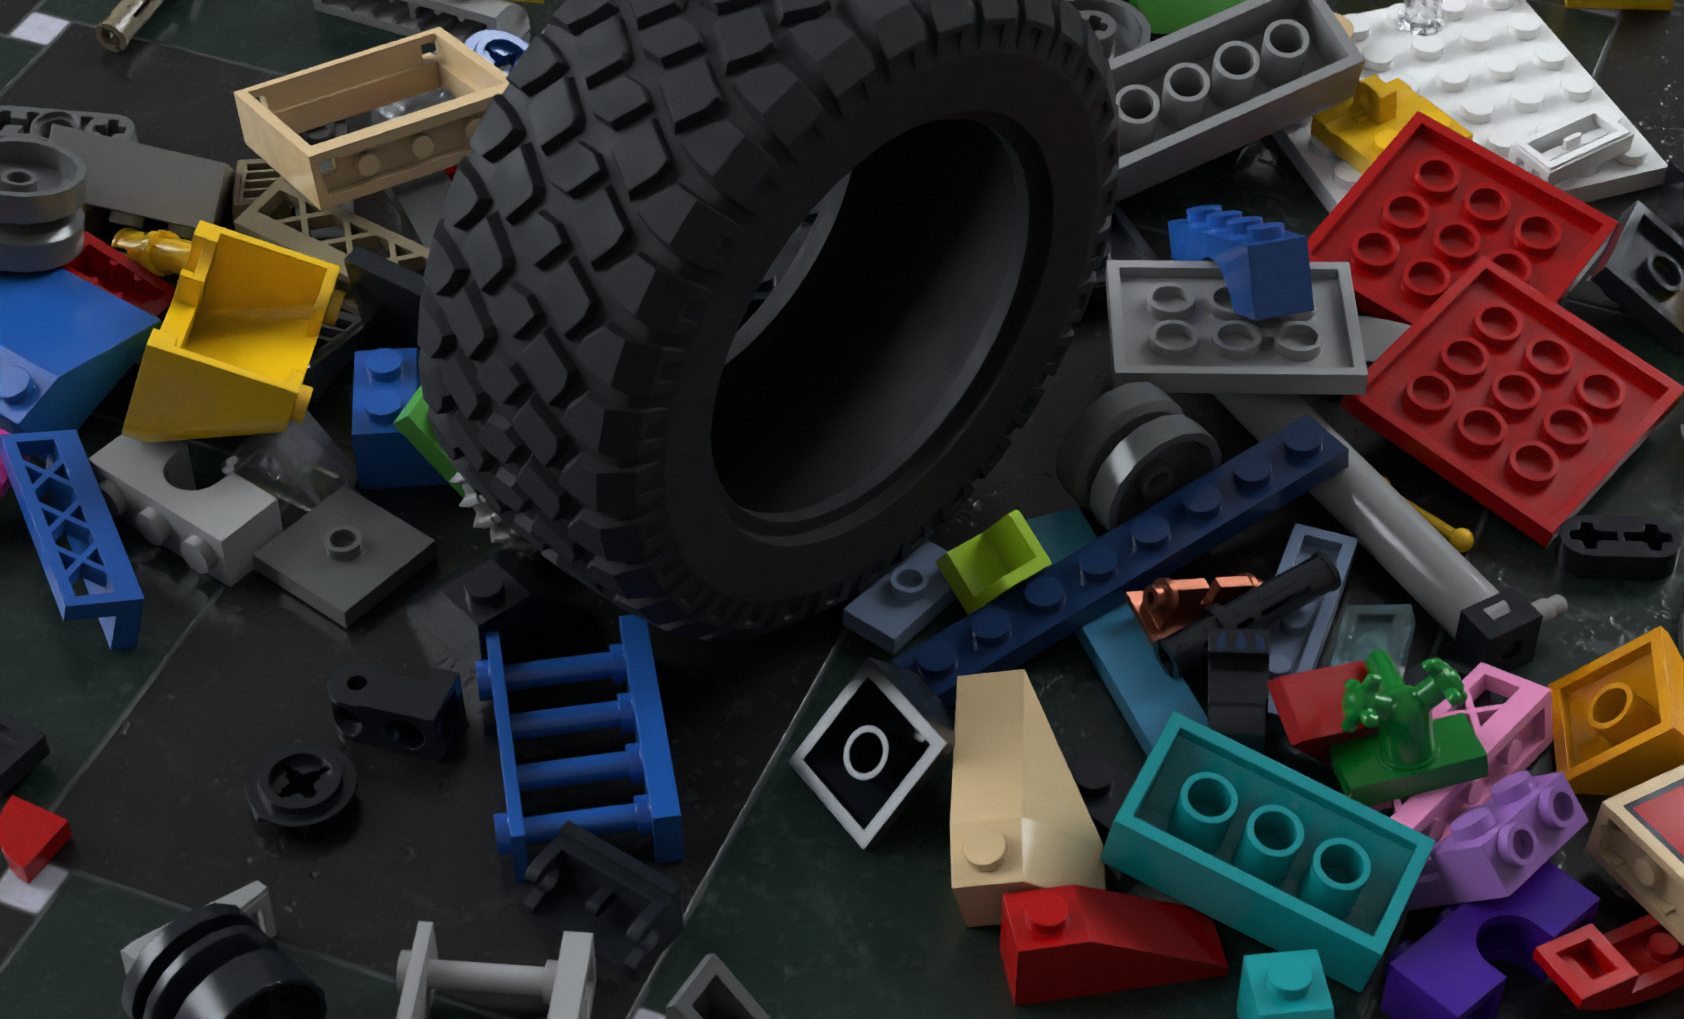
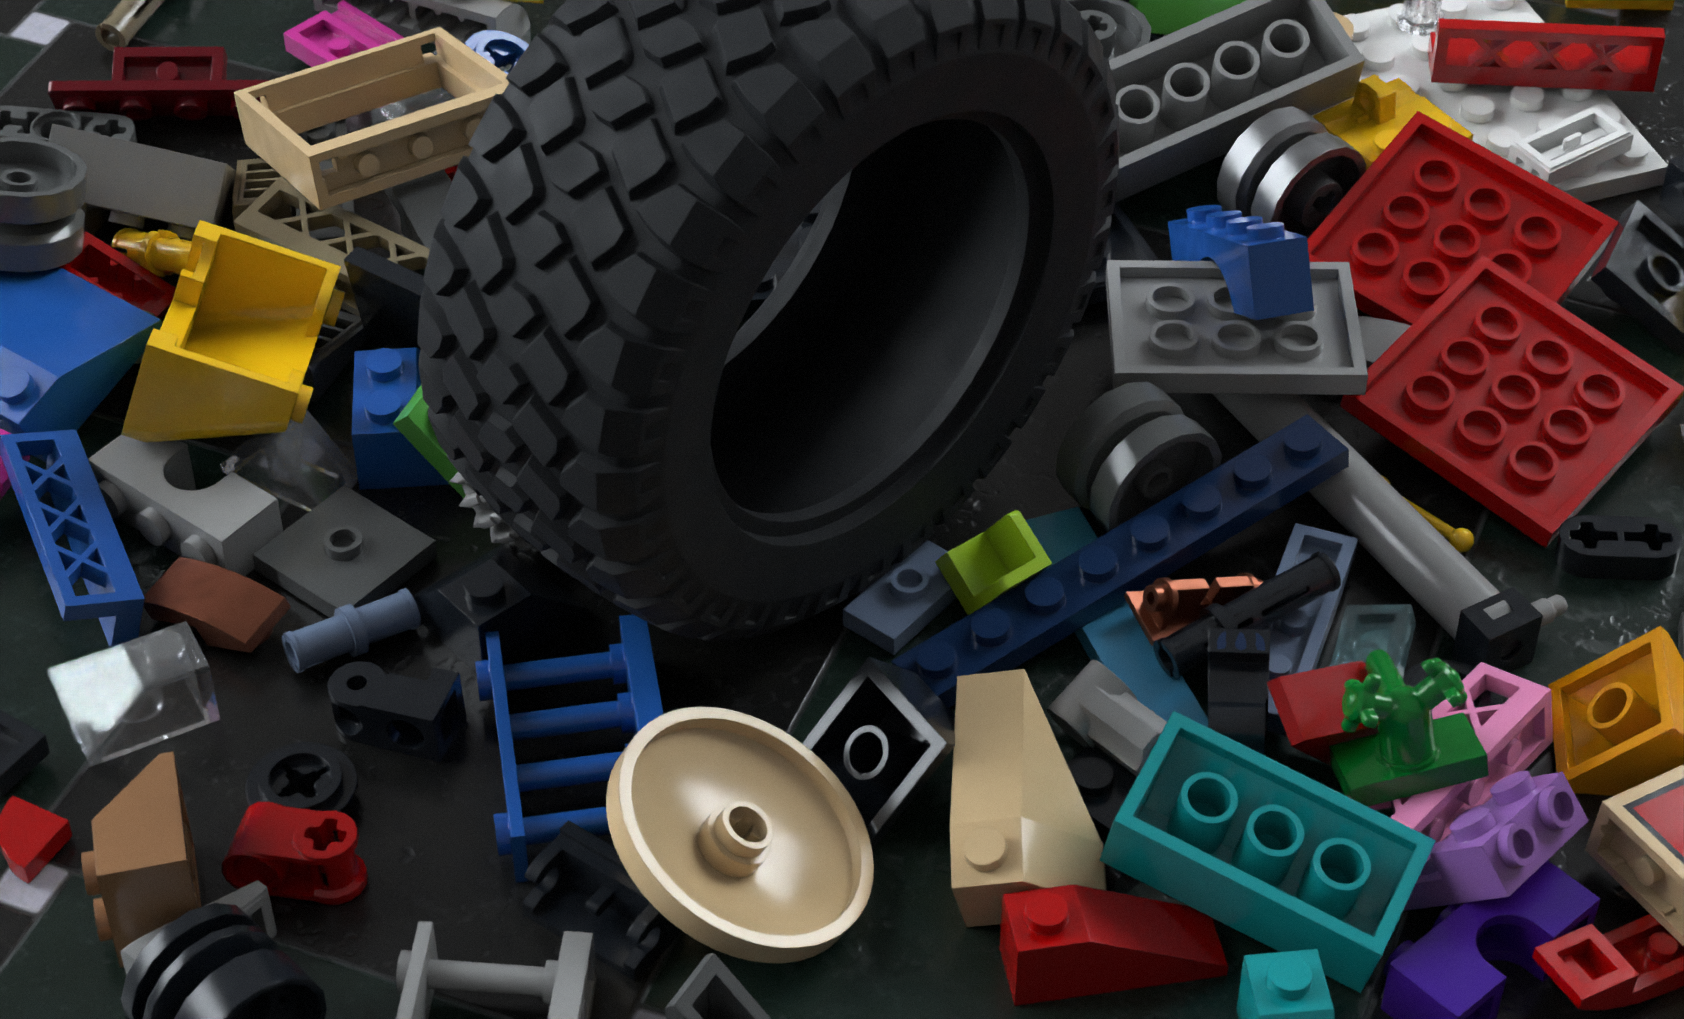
(136, 692): none -> clear slope
(142, 857): none -> medium nougat slope
(157, 83): none -> dark red bracket
(218, 602): none -> copper slope
(292, 849): none -> red piece
(336, 35): none -> dark pink plate
(351, 630): none -> sand blue pin
(739, 835): none -> tan dish
(1106, 714): none -> light grey piece
(1288, 171): none -> flat silver wheel
(1545, 55): none -> red fence

